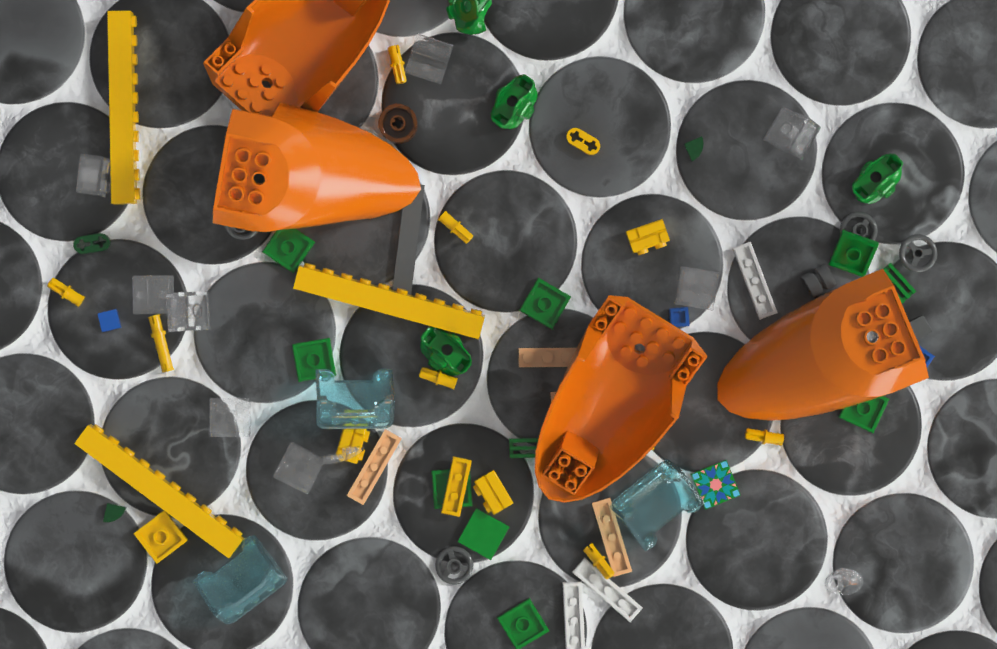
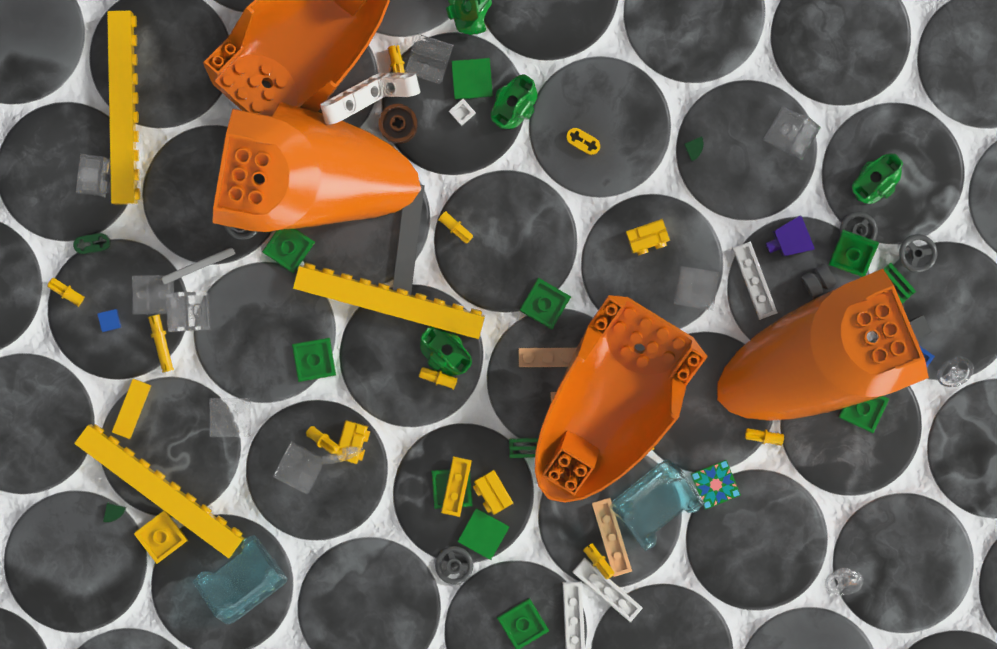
(131, 408): none -> yellow tile
(198, 265): none -> light grey tile
(322, 440): none -> yellow axle
(354, 402): clear light blue windscreen -> none
(368, 92): none -> white beam
(374, 466): light nougat plate -> none
(462, 112): none -> white plate
(472, 78): none -> green tile
(679, 316): blue tile -> none
(791, 238): none -> dark purple torso
(955, 374): none -> clear piece

